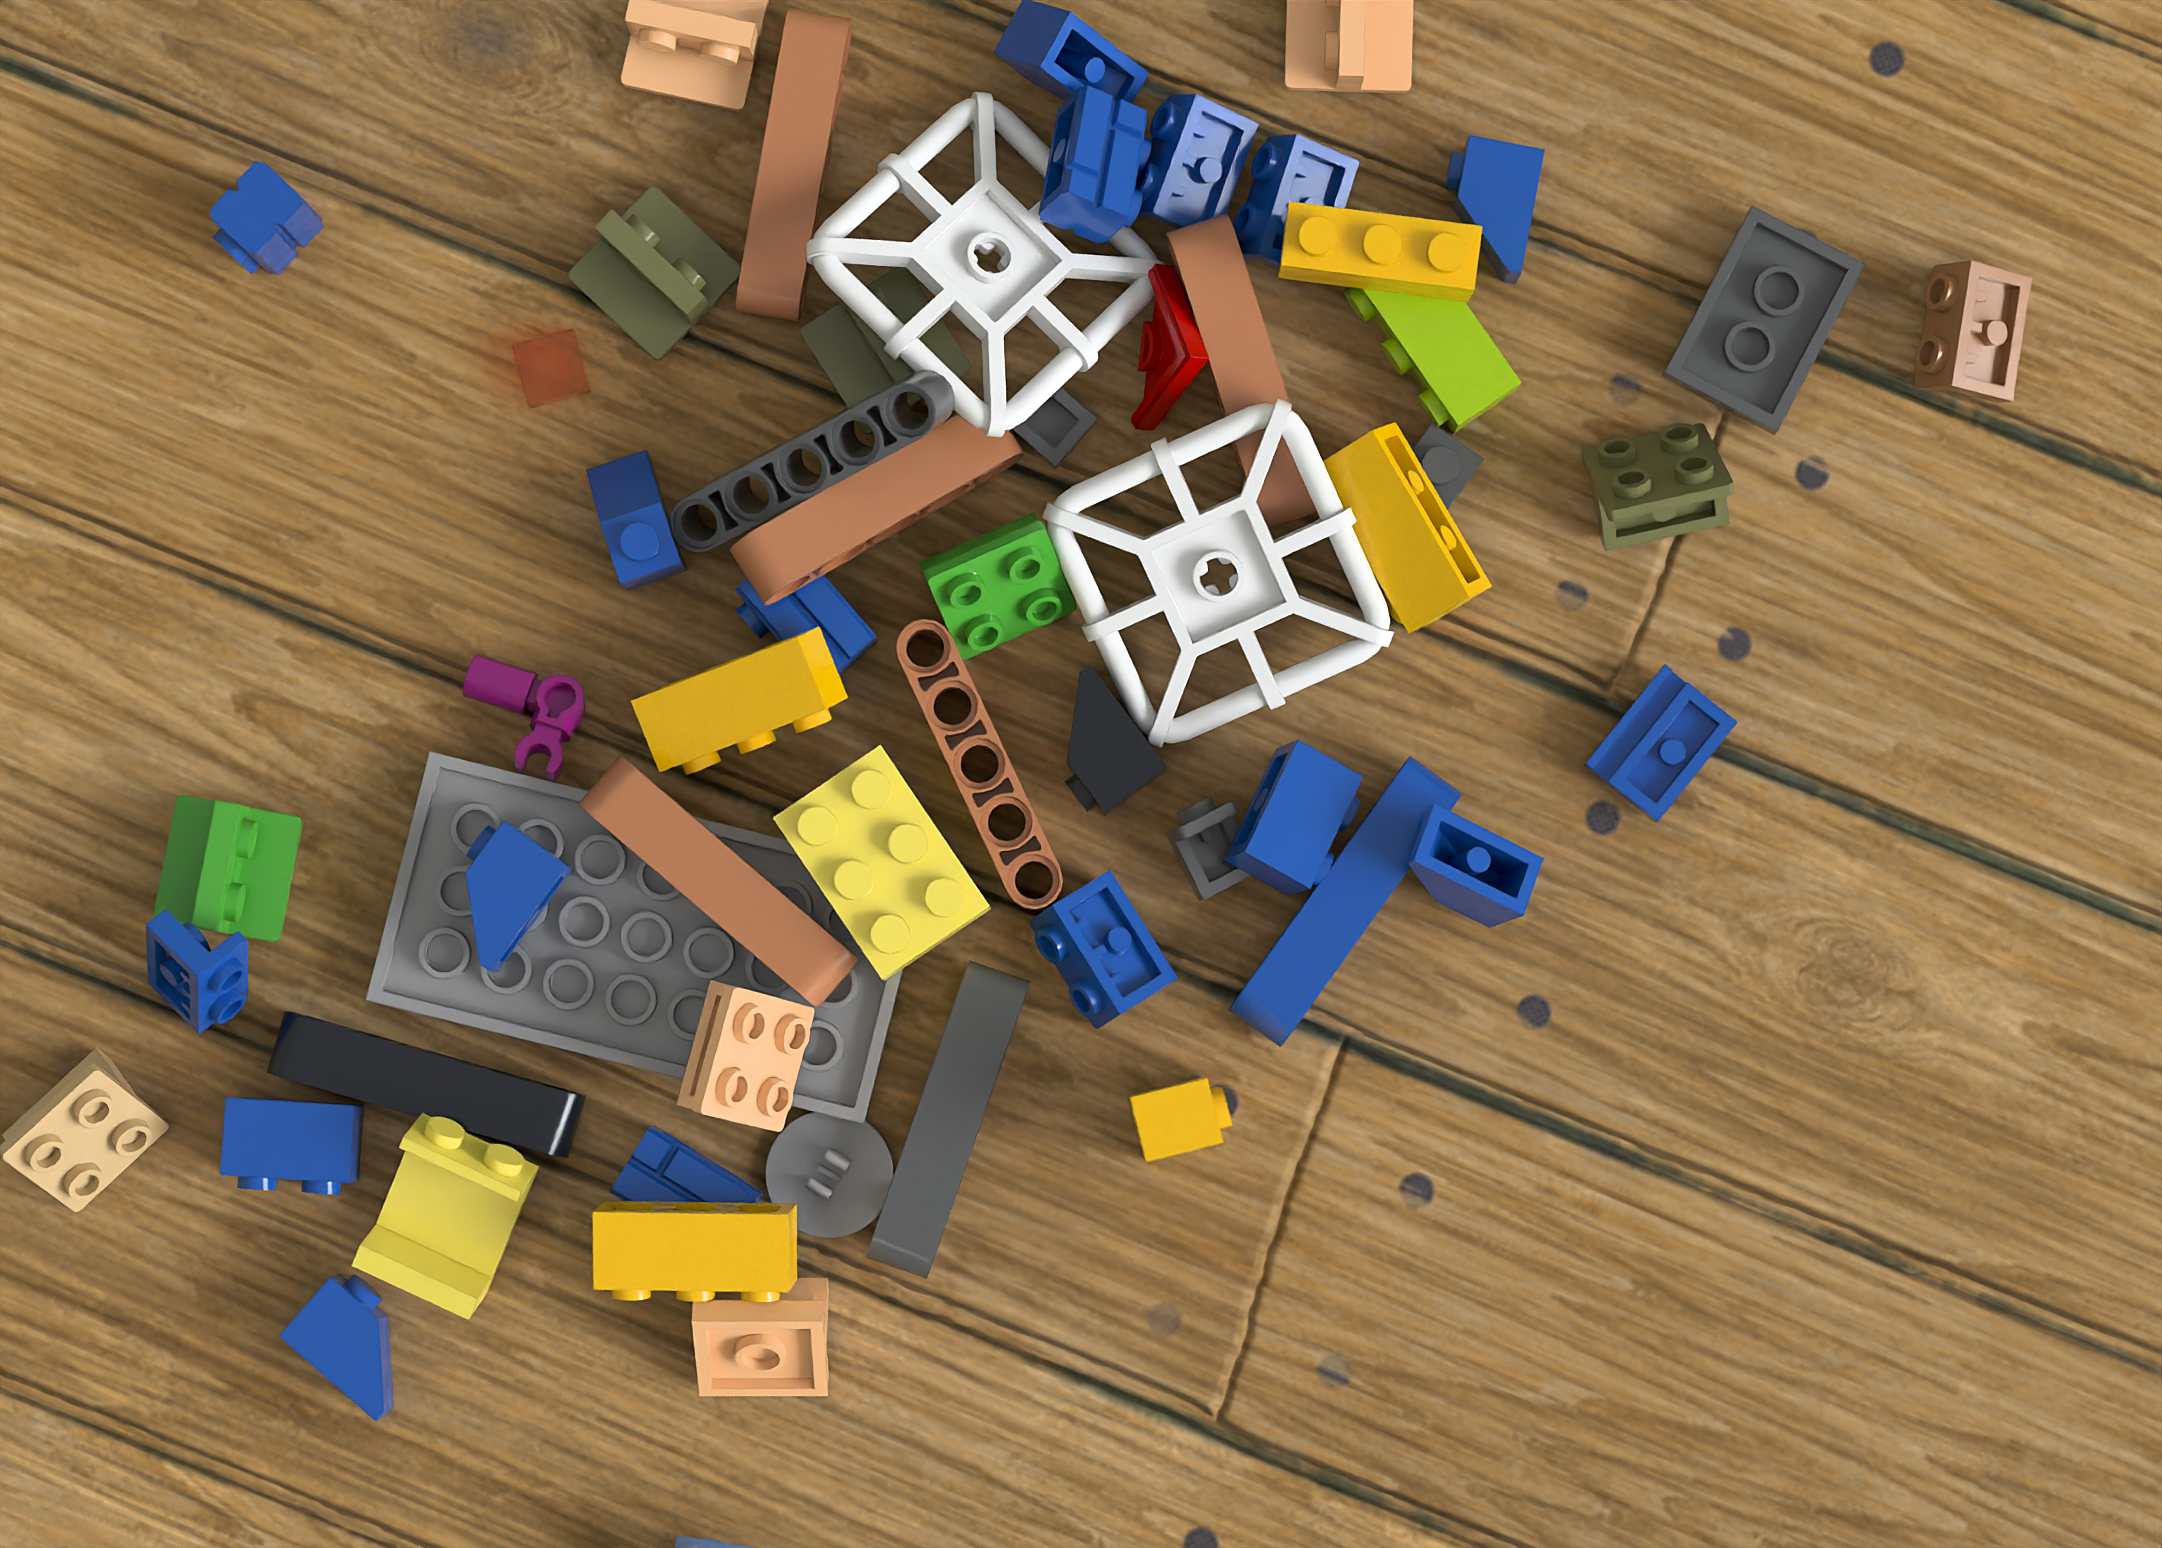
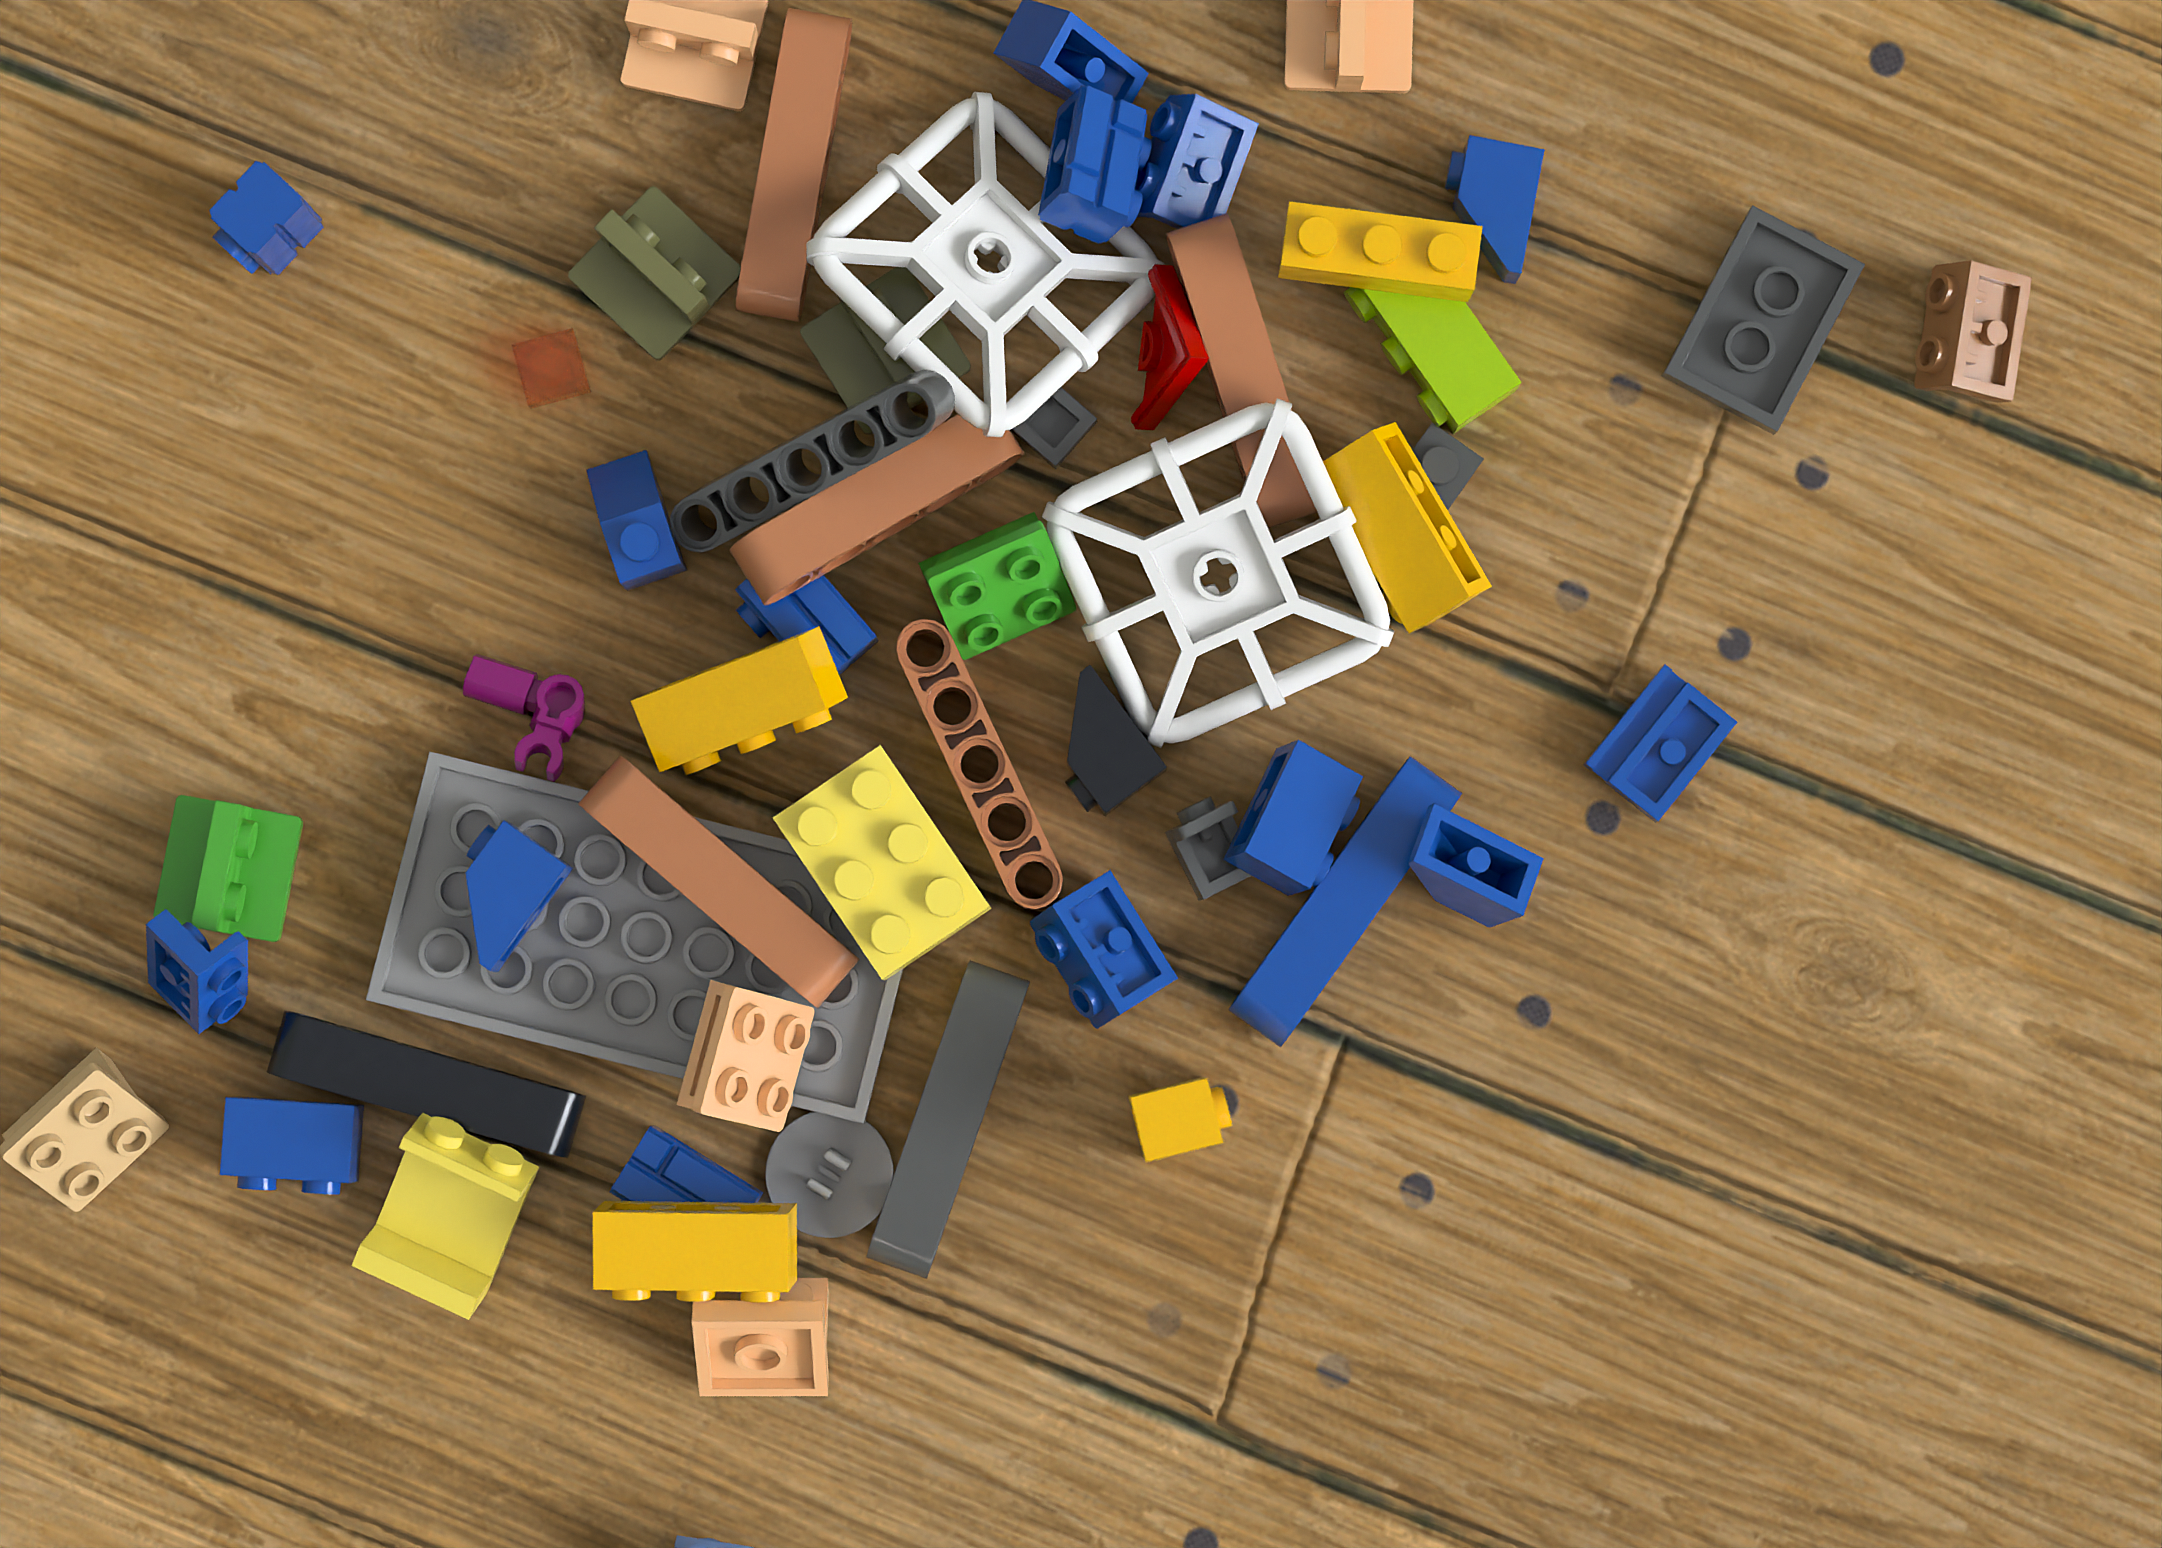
(347, 1341): blue slope -> none
(1283, 172): blue bracket -> none
(1658, 485): olive bracket -> none

